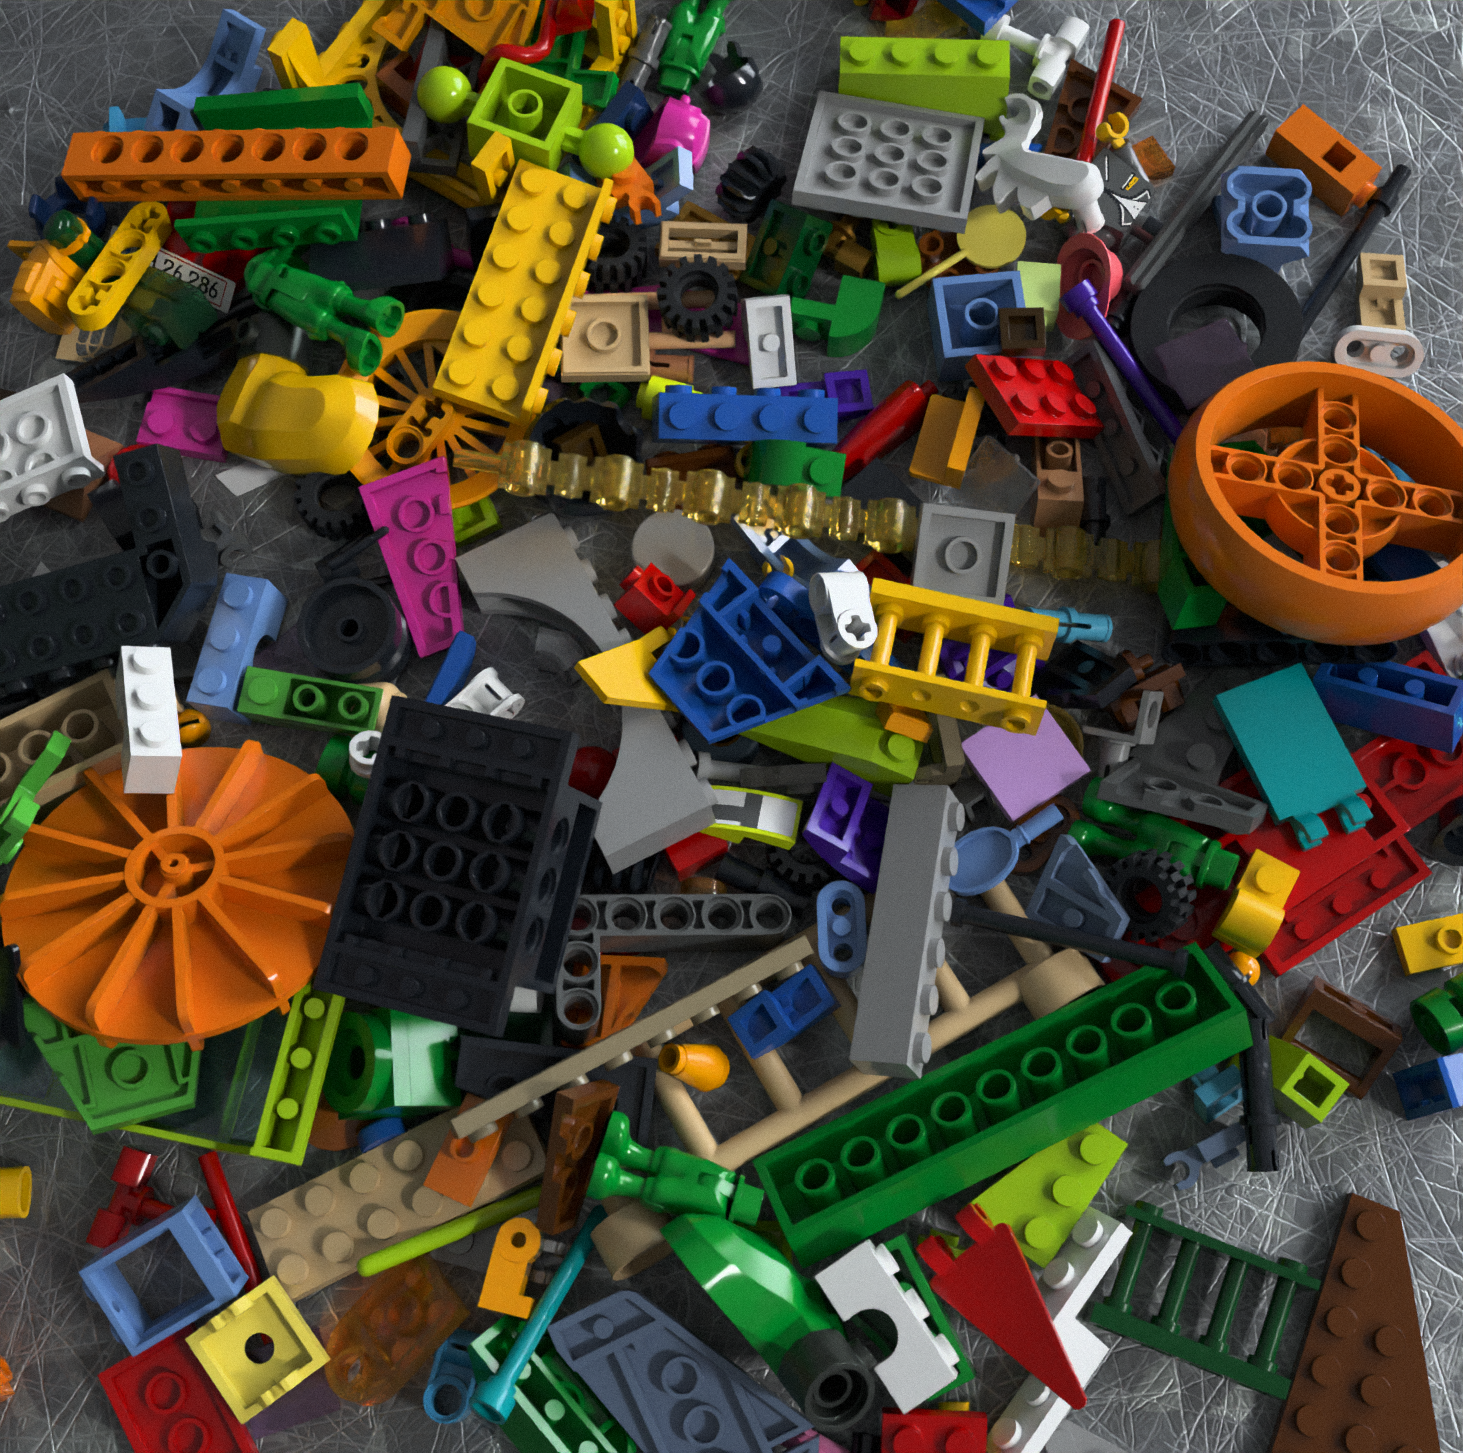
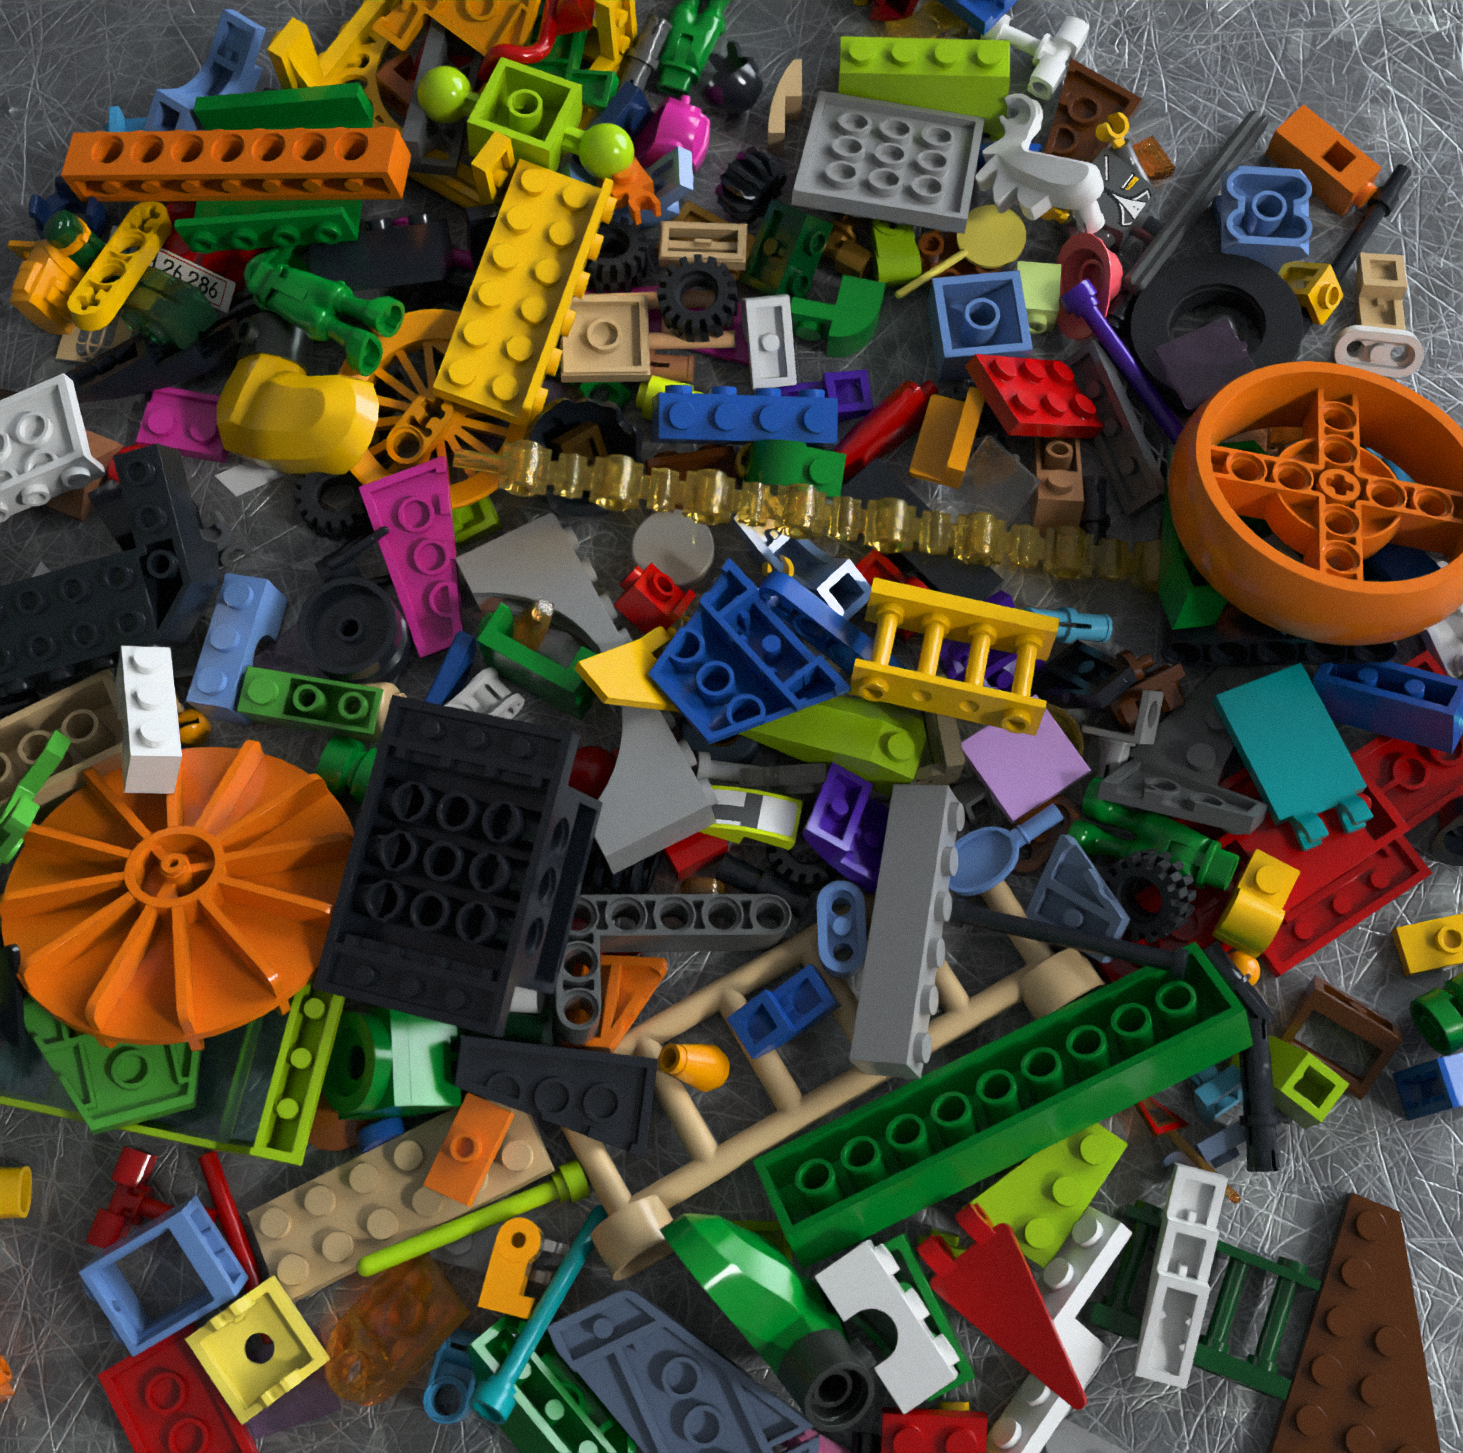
(359, 747): white bush -> none
(529, 669): none -> green panel
(533, 623): none -> clear orange tile
(573, 1148): reddish brown wing -> none
(615, 1048): dark tan plate -> none
(675, 1181): green piece -> none
(785, 106): none -> tan slope
(842, 610): white piece -> none
(904, 721): light orange tile -> none
(963, 552): light grey plate -> none
(1021, 332): dark brown tile -> none
(1100, 90): red bar -> none
(1165, 1122): none -> clear orange piece
(1180, 1276): none -> white slope
(1314, 287): none -> yellow bracket

